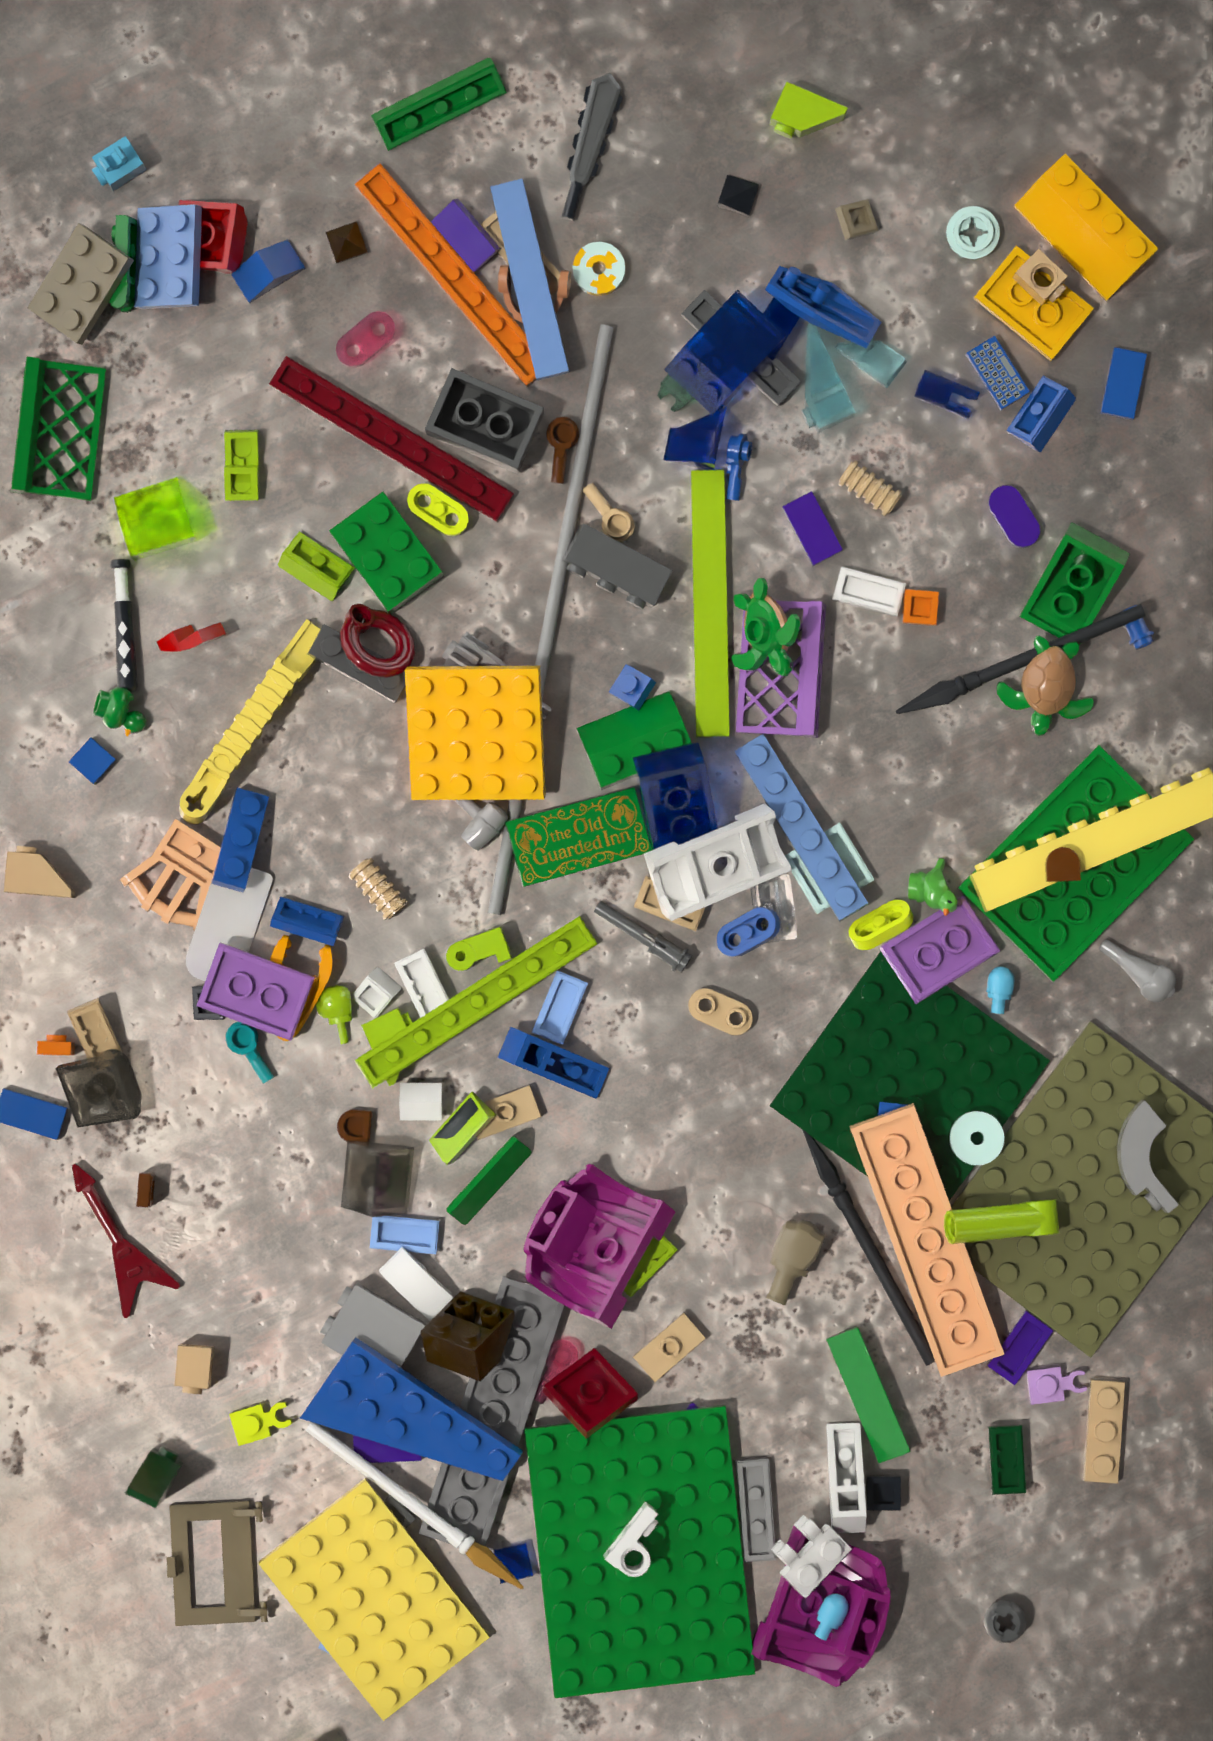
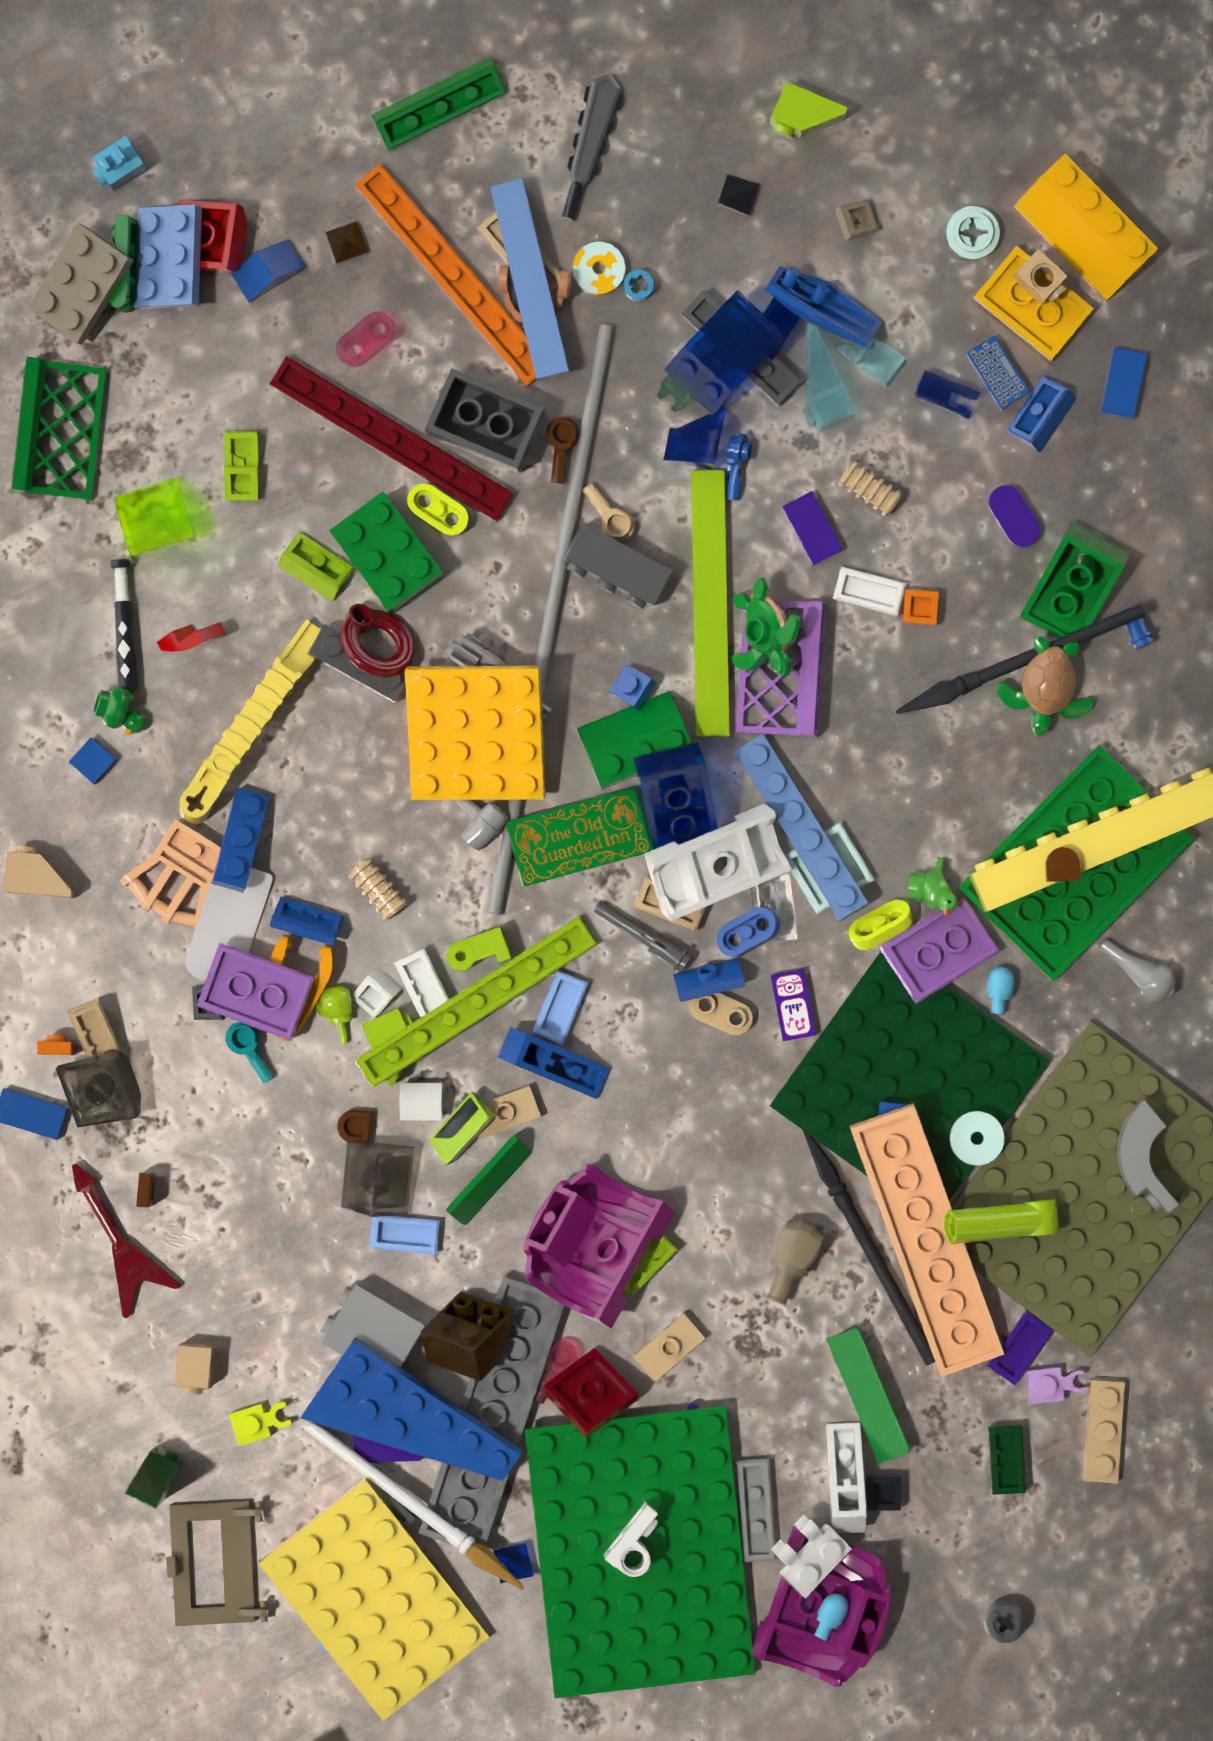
(415, 1283): white slope -> none
(465, 235): dark purple tile -> none
(635, 275): none -> dark azure bush
(709, 980): none -> blue plate
(793, 1005): none -> tile

